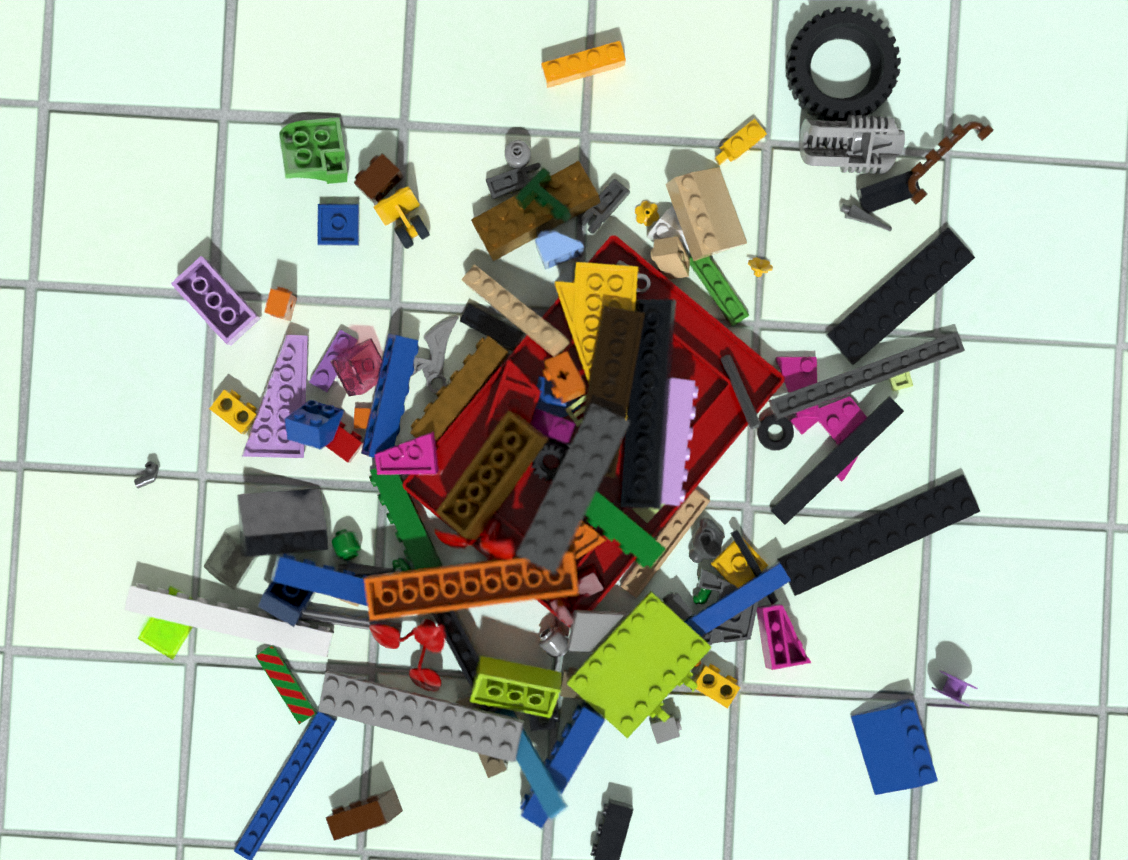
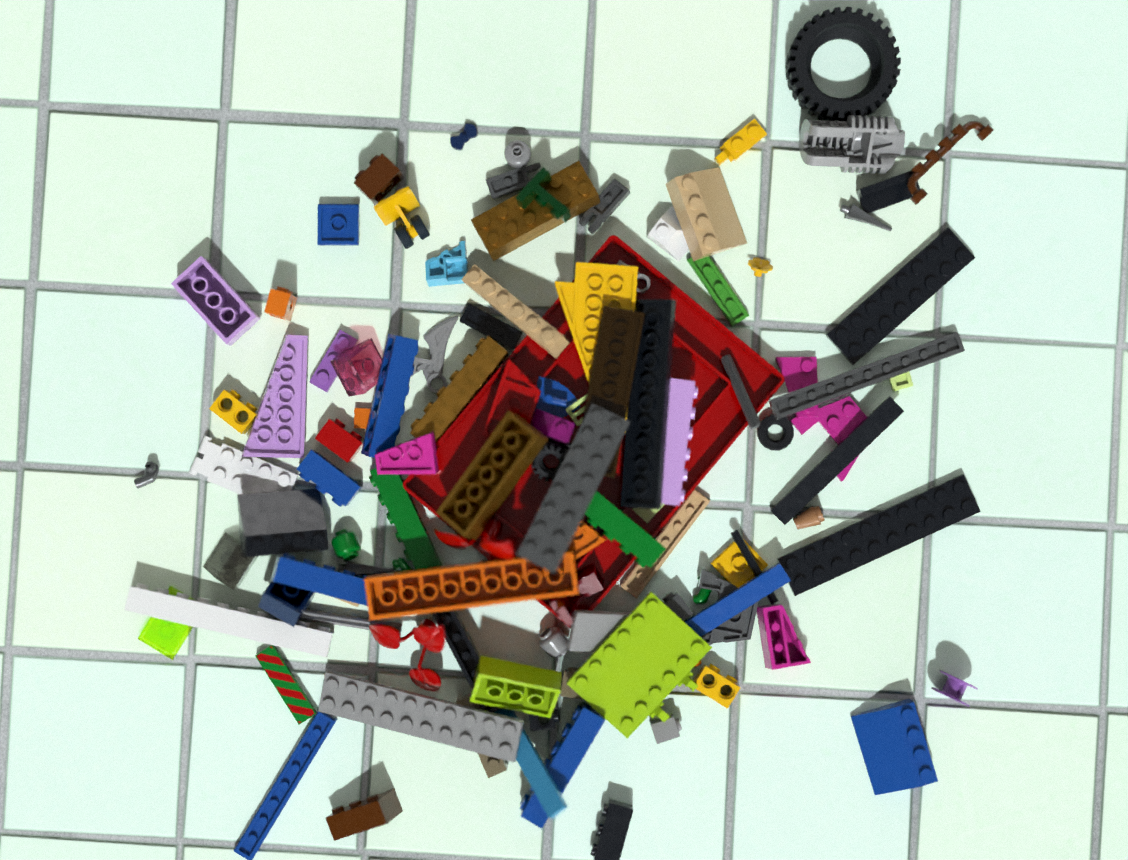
(240, 474): none -> white hinge
(313, 424): blue slope -> none
(314, 150): bright green slope -> none
(328, 478): none -> blue brick
(447, 267): none -> medium azure slope
(469, 132): none -> dark blue piece
(557, 248): light blue slope -> none
(563, 367): orange brick -> none
(583, 64): light orange brick -> none
(646, 219): yellow plant -> none
(671, 258): tan brick -> none
(706, 541): dark grey hair -> none
(809, 518): none -> medium nougat cone

